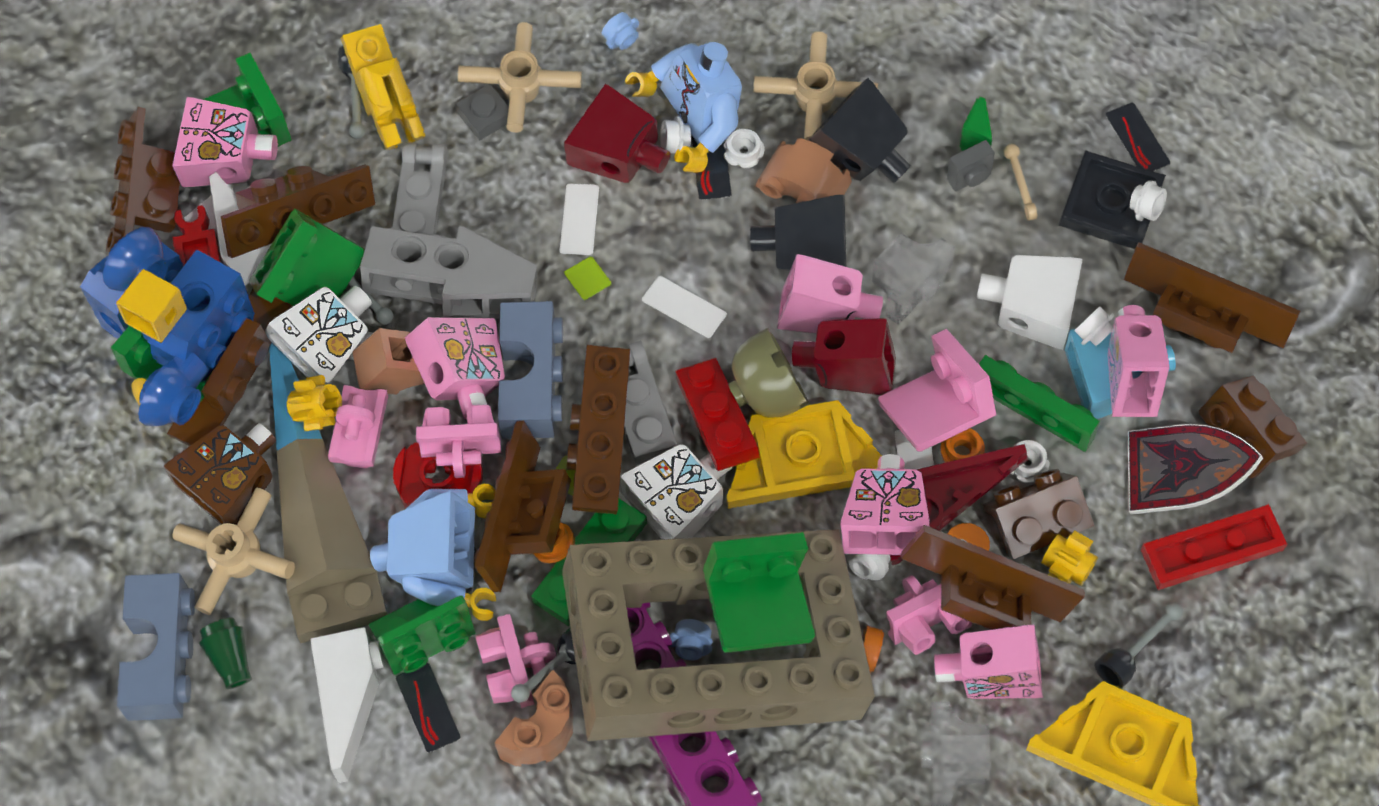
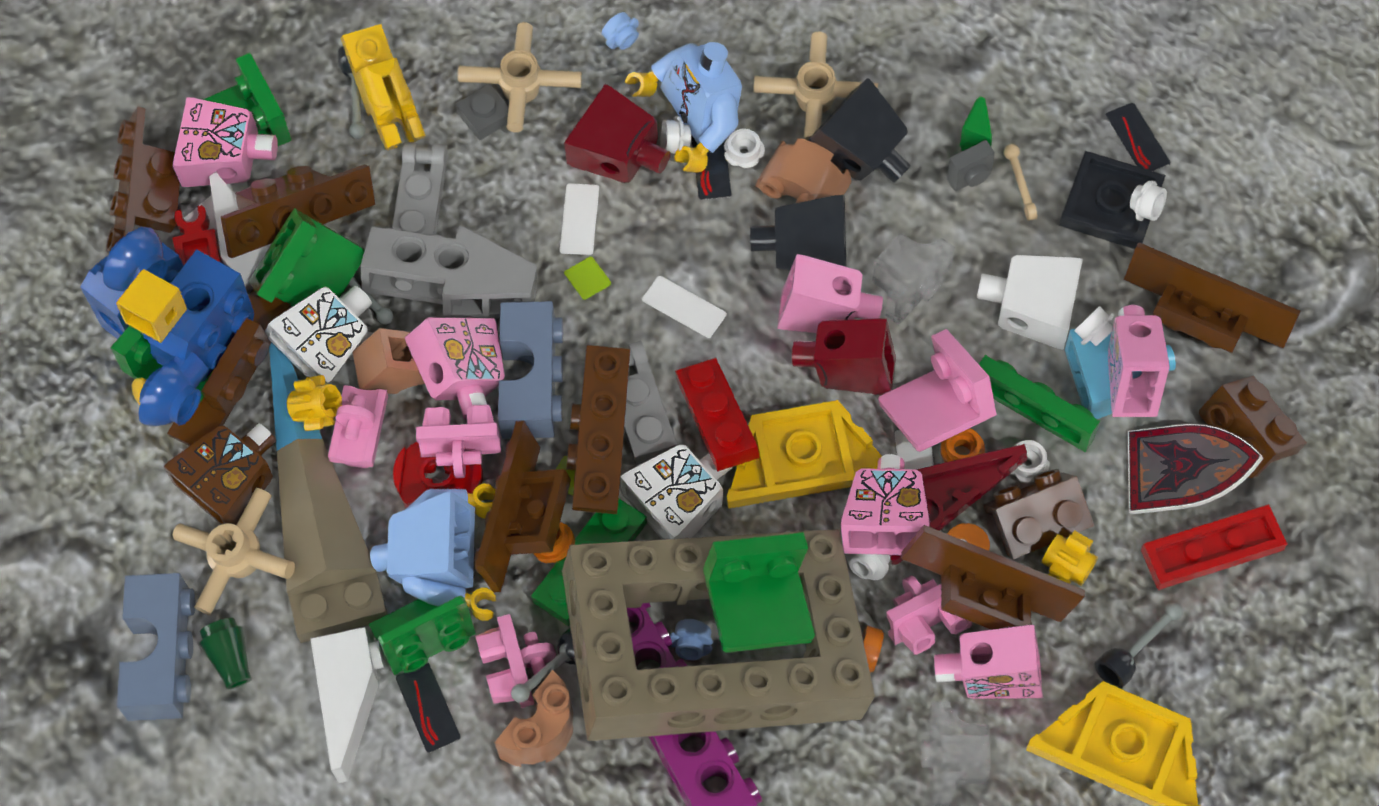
(765, 378): olive cylinder -> none

